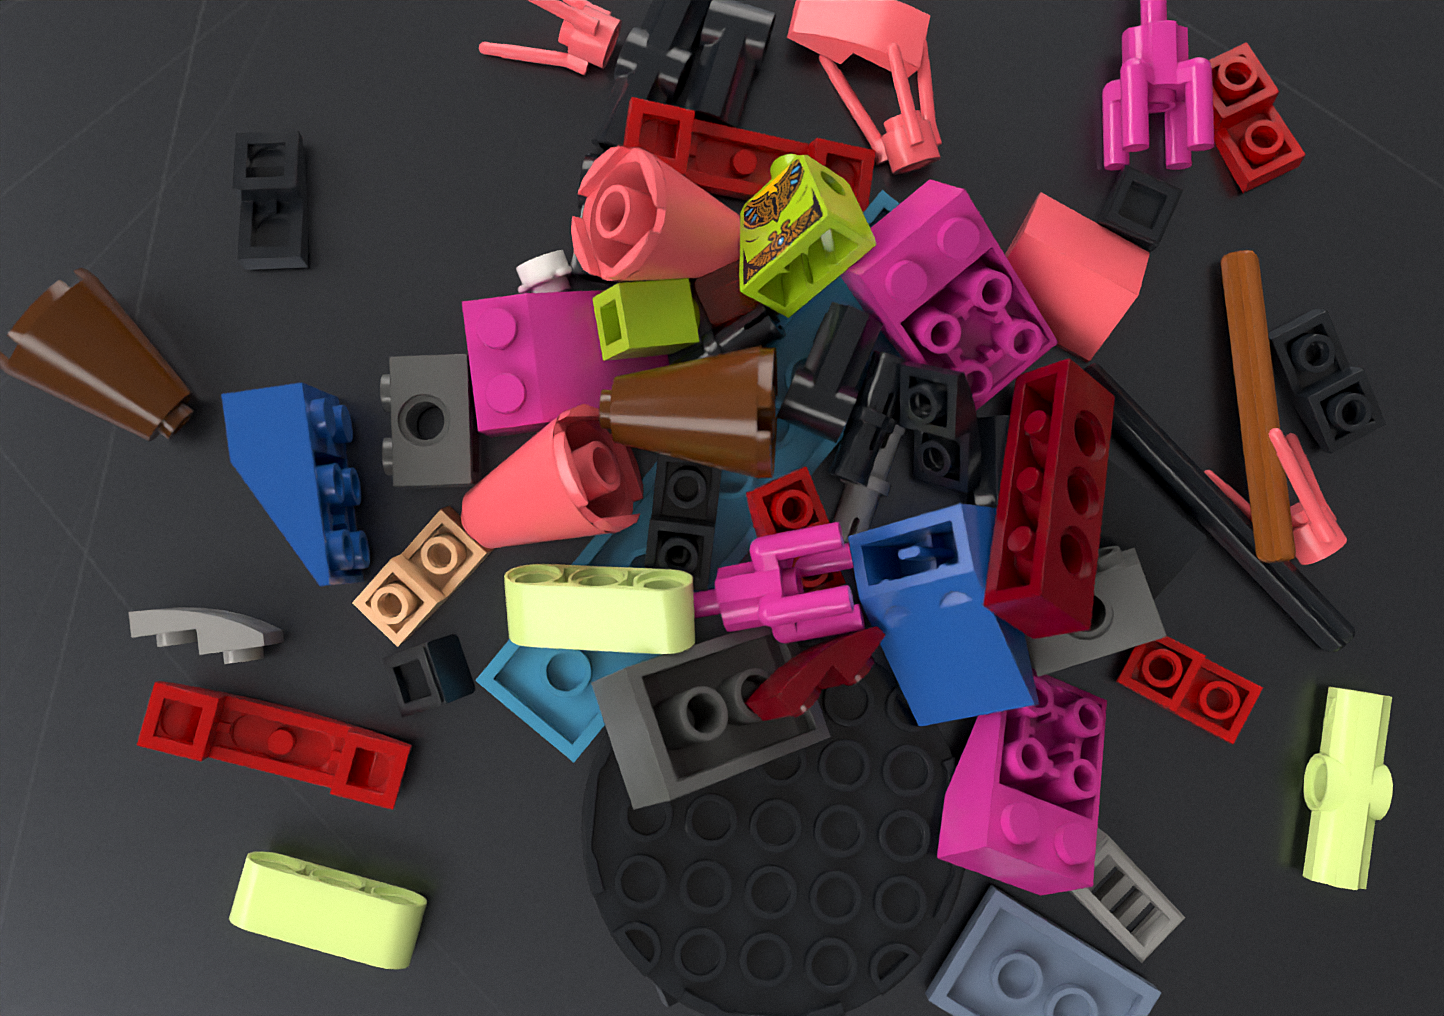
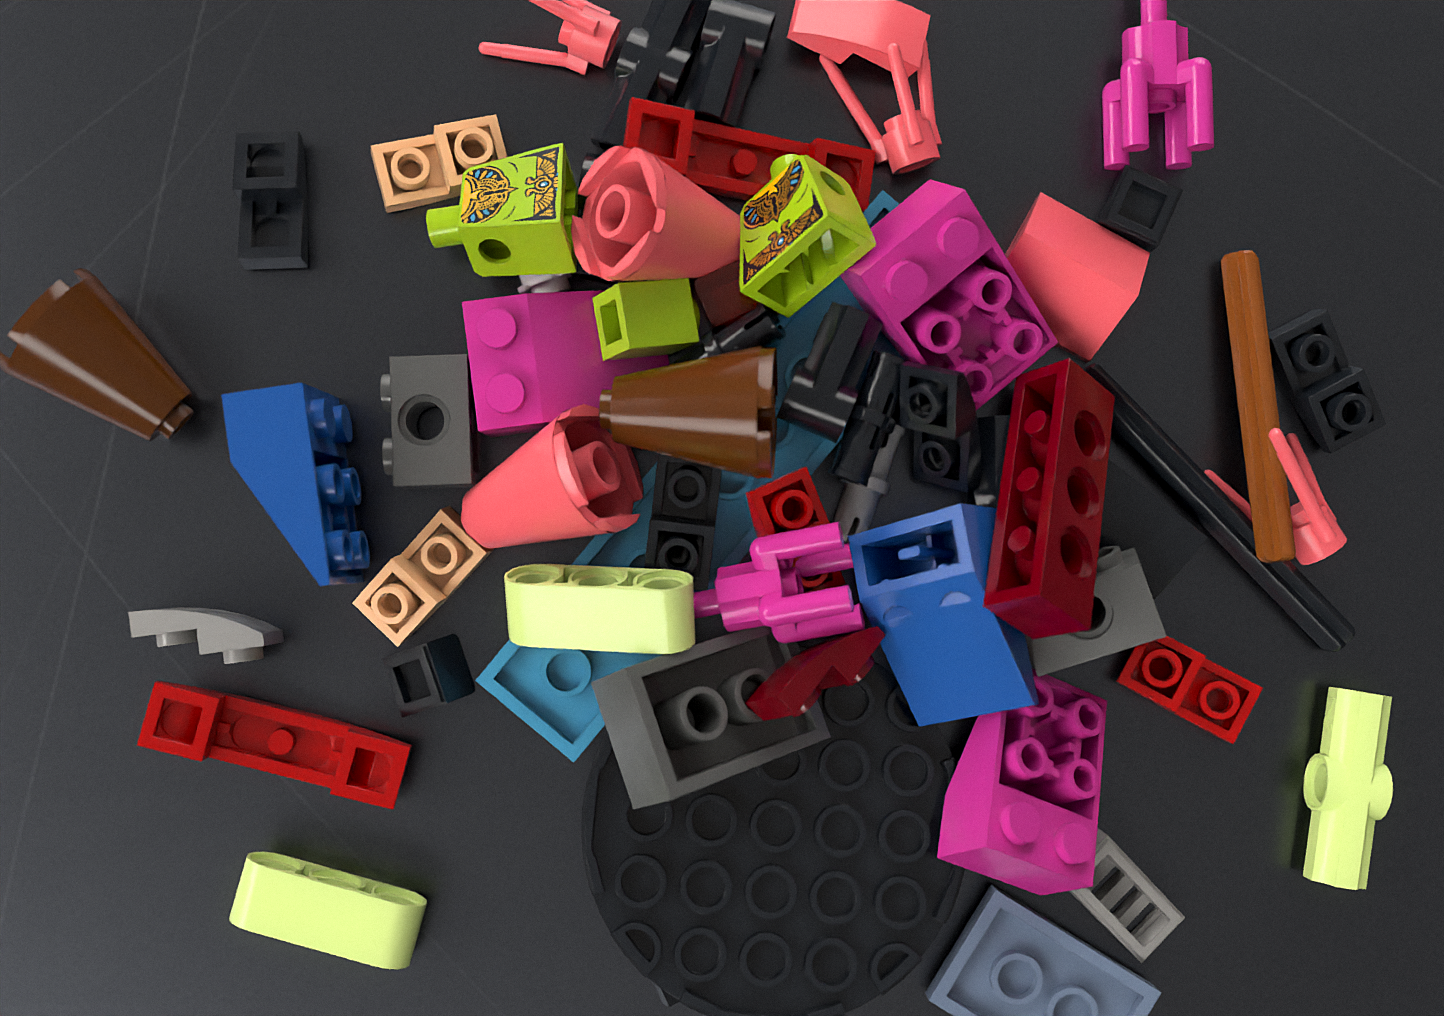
(432, 165): none -> light nougat slope
(513, 215): none -> lime torso
(1246, 124): red slope -> none

